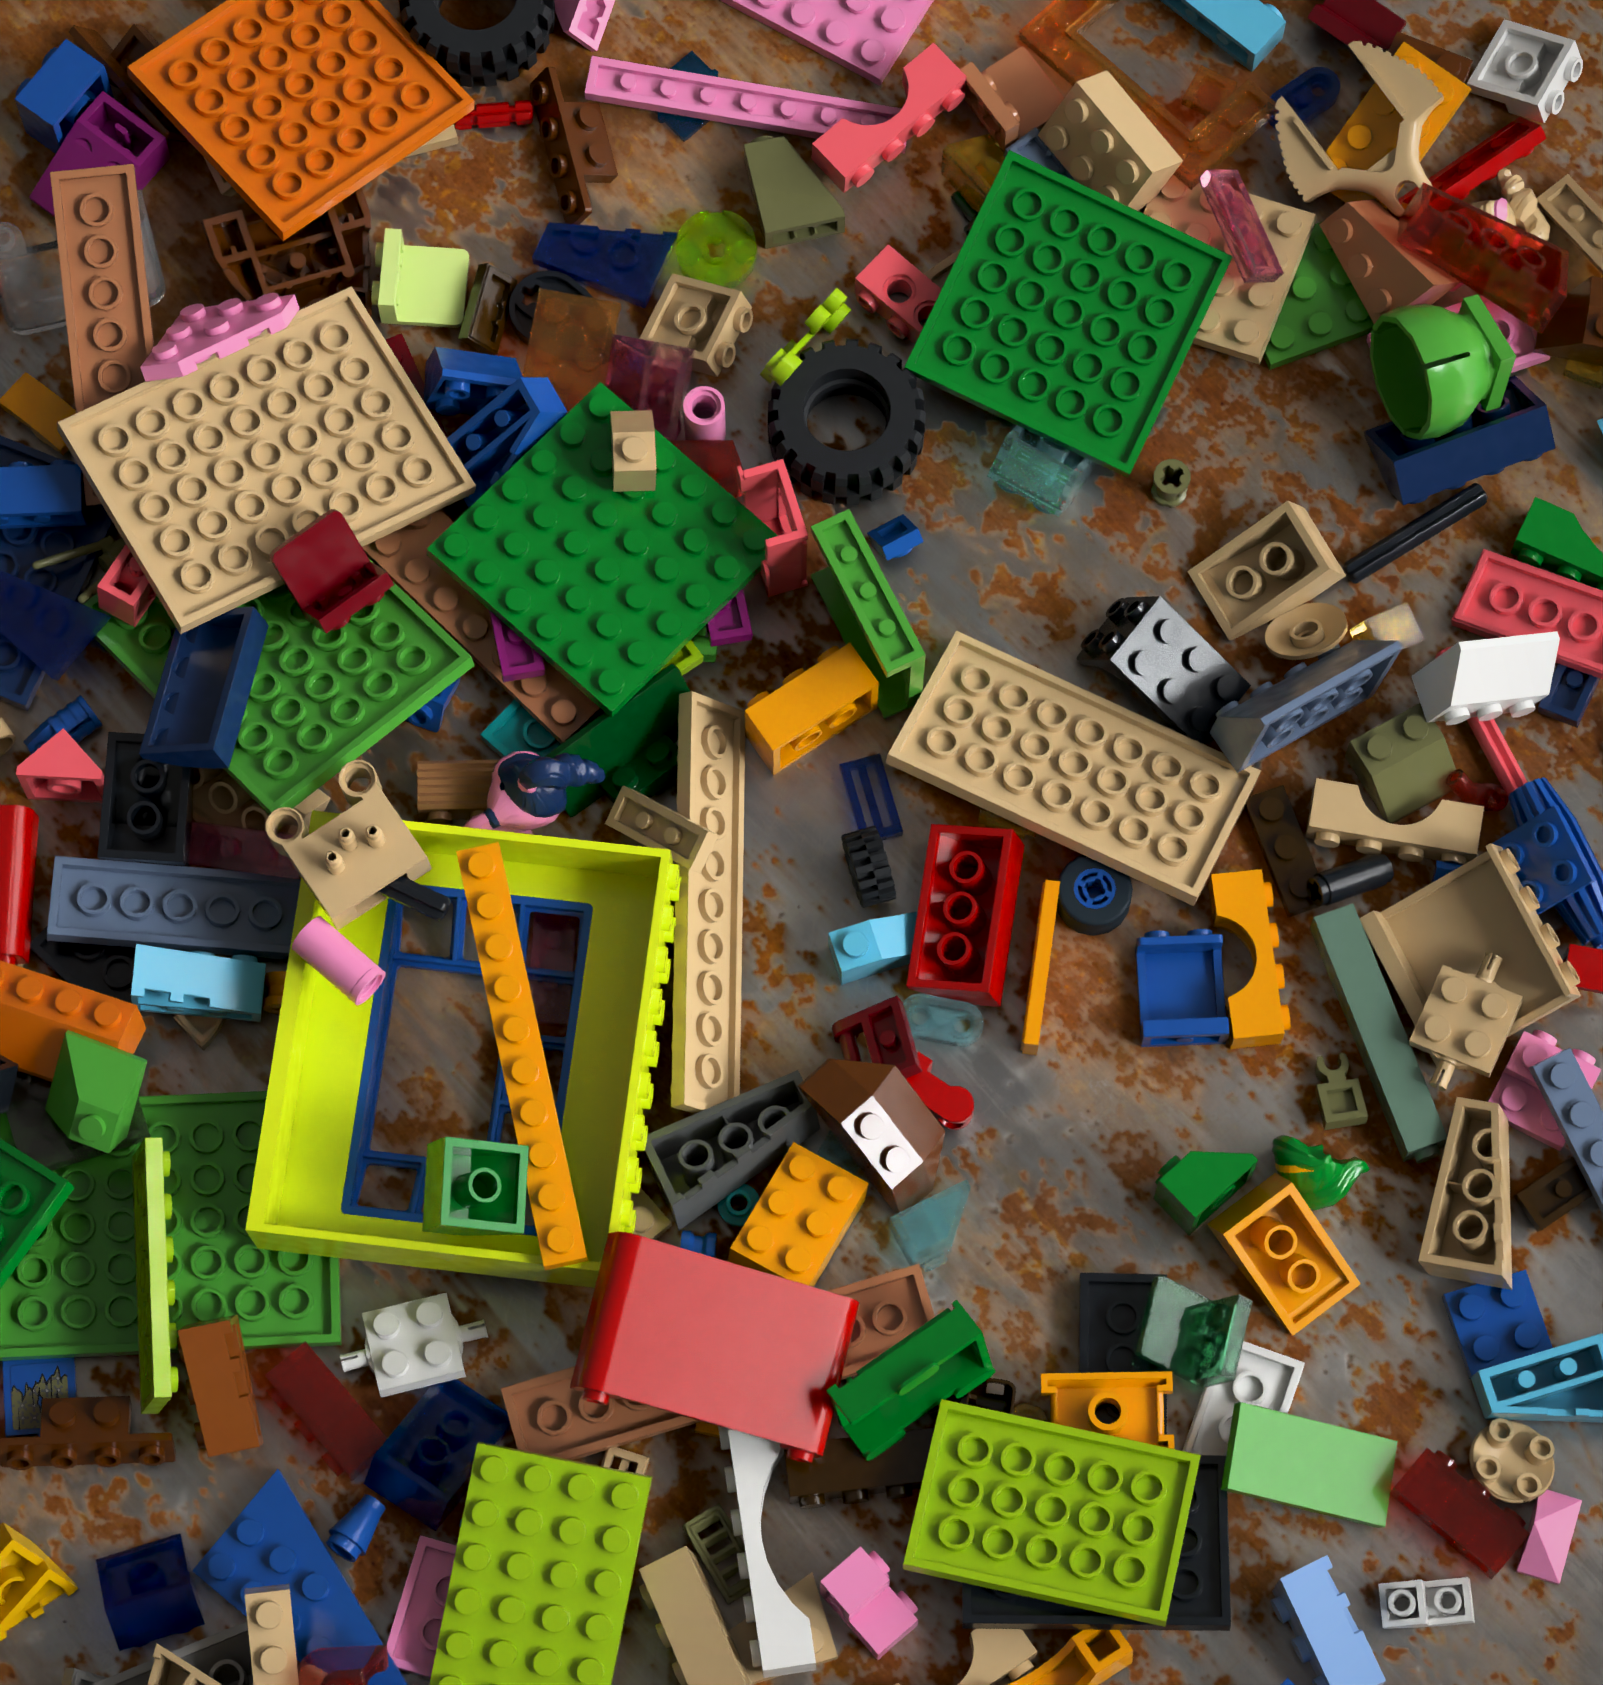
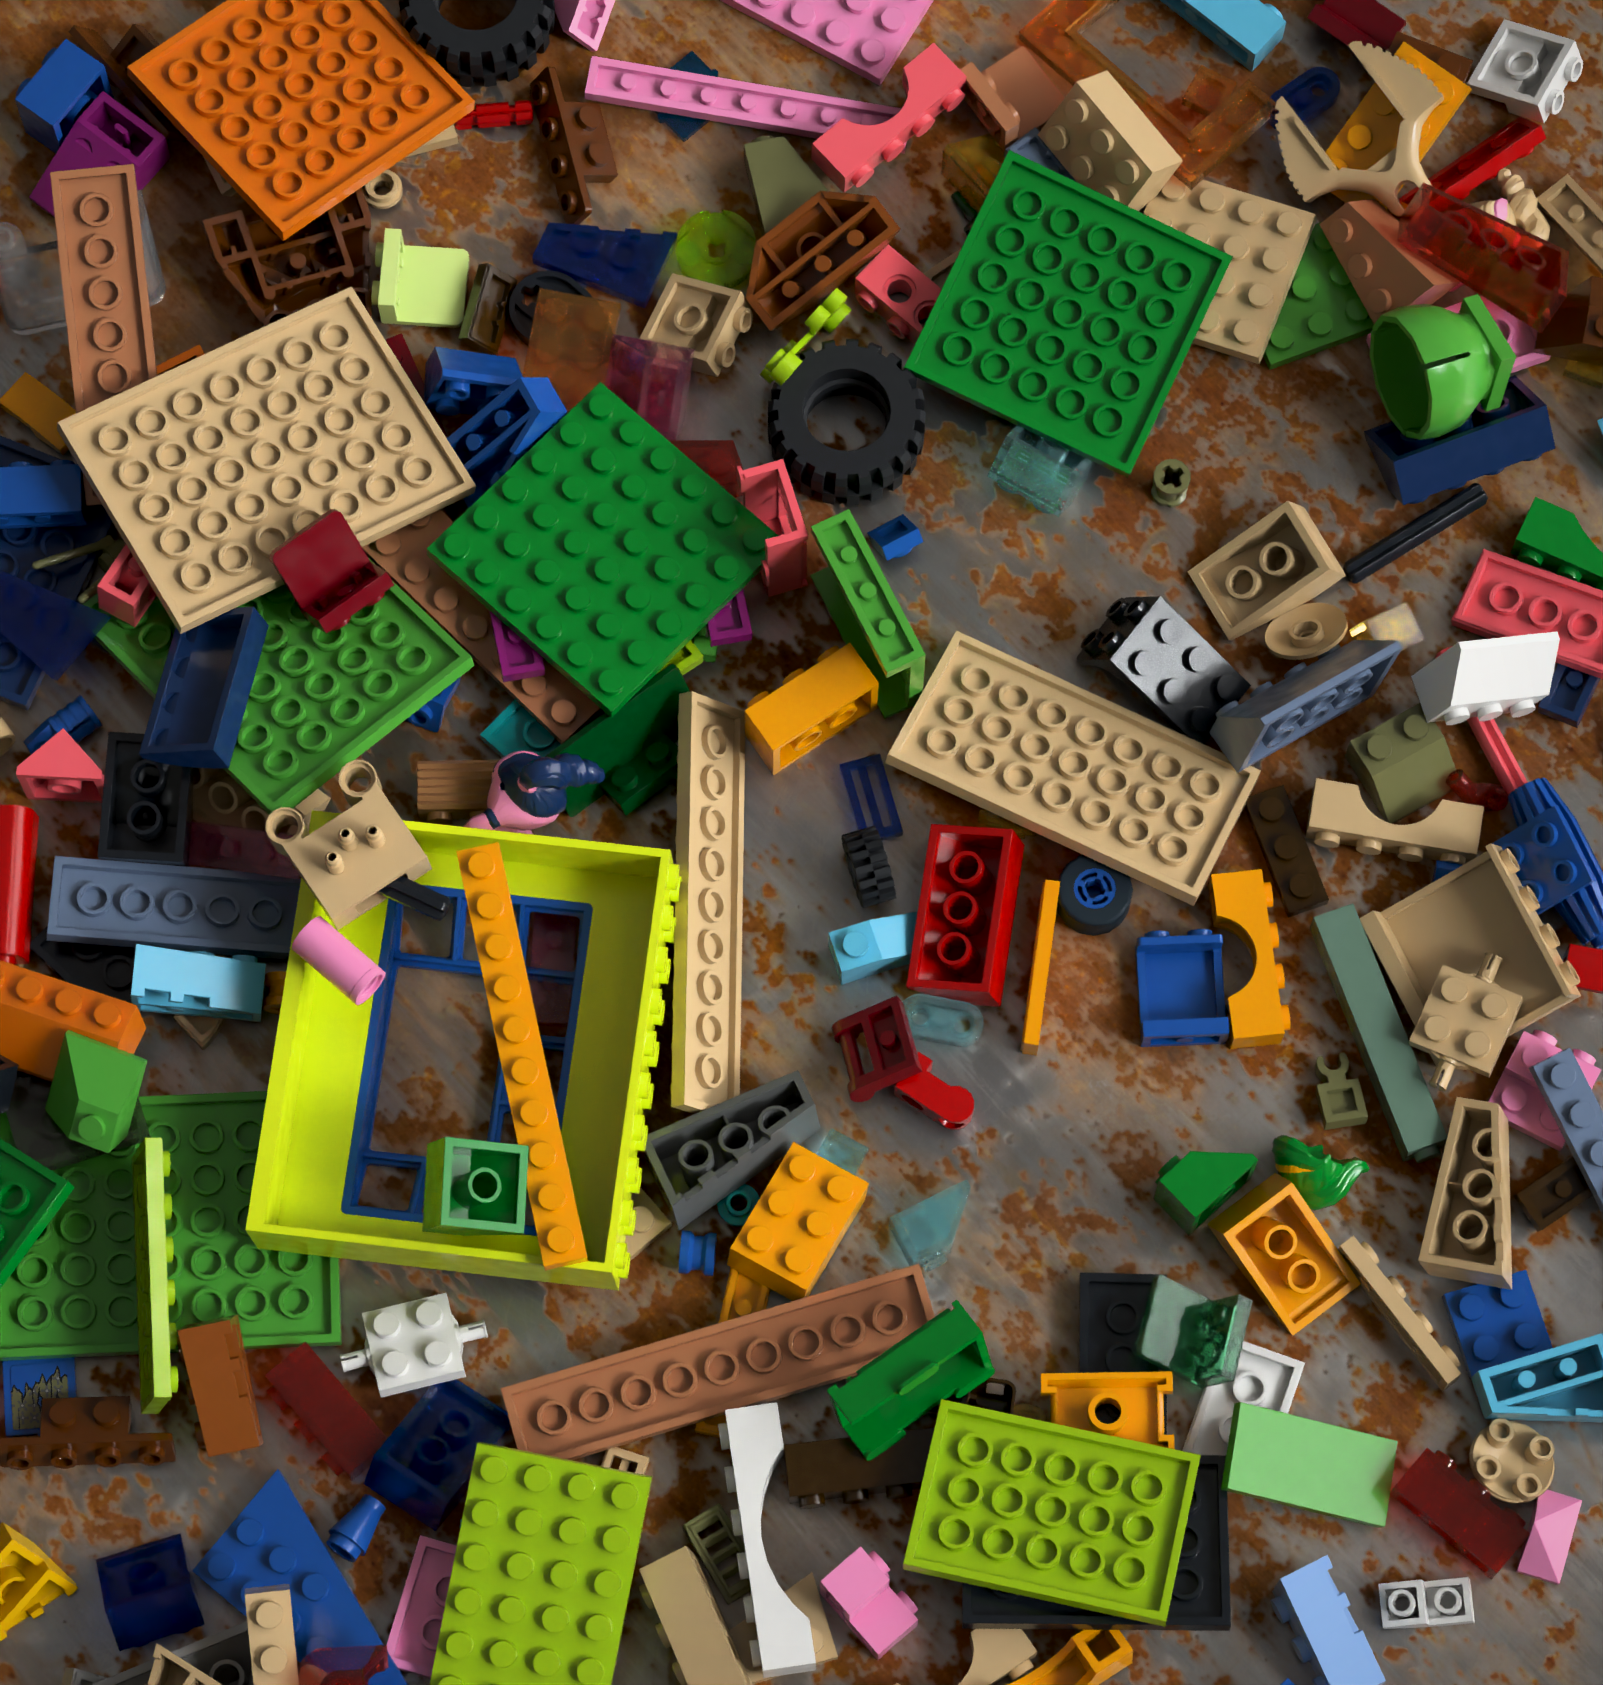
(216, 330): bright pink plate -> none
(388, 200): none -> tan plate
(633, 450): tan slope -> none
(661, 828): tan plate -> none
(704, 414): bright pink pin -> none
(714, 1343): windscreen -> none
(815, 253): none -> dark orange wedge
(880, 1126): reddish brown wedge -> none
(1240, 226): clear pink plate -> none
(1349, 879): black piece -> none
(1409, 1325): none -> tan plate

